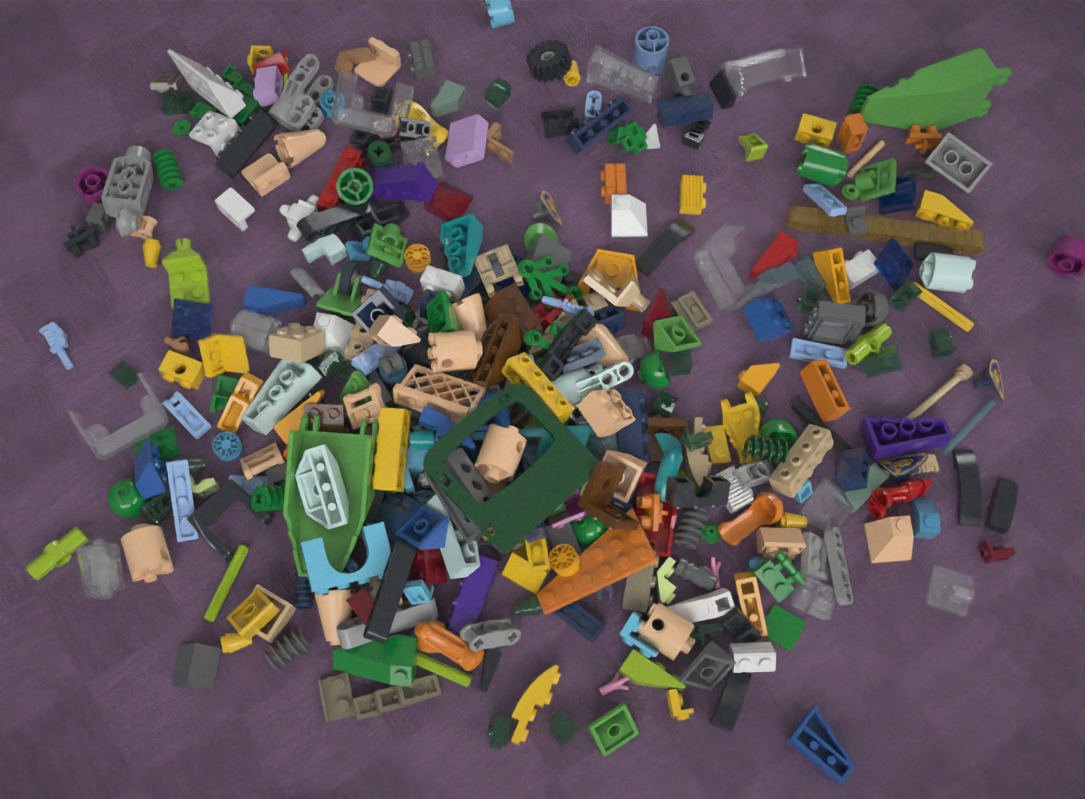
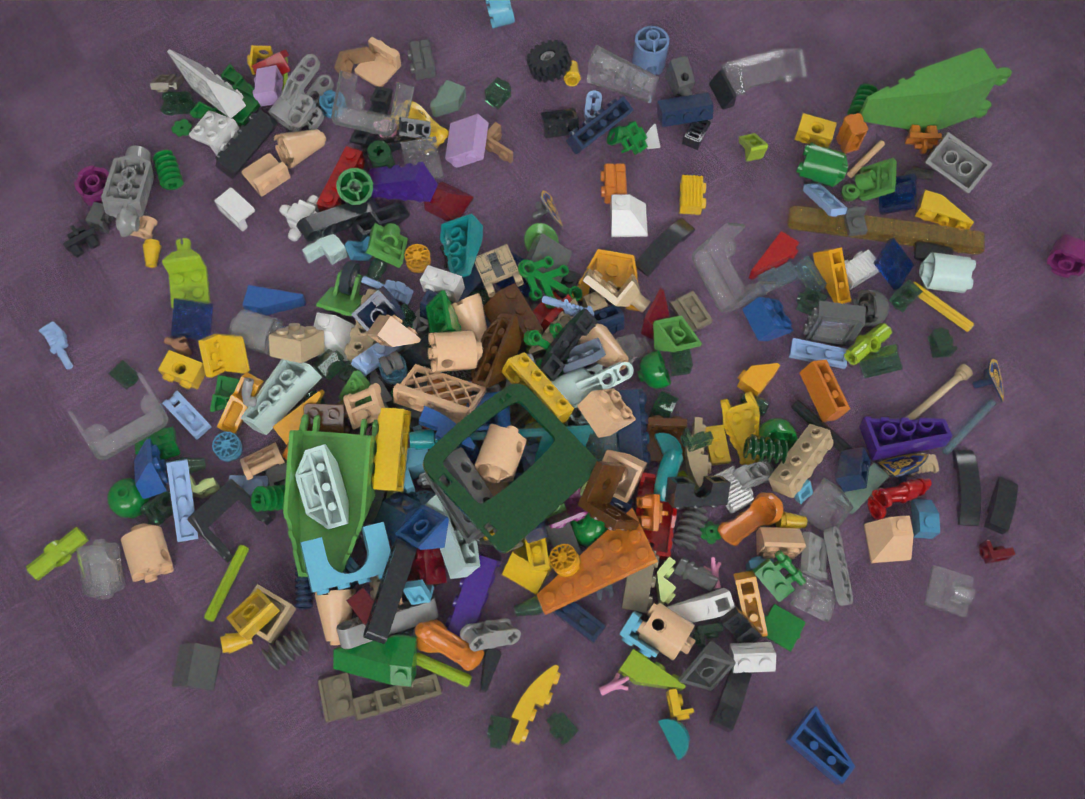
(246, 393): none -> light grey arm
(306, 282): light grey slope -> none
(613, 729): bright green slope -> none
(676, 735): none -> teal tile

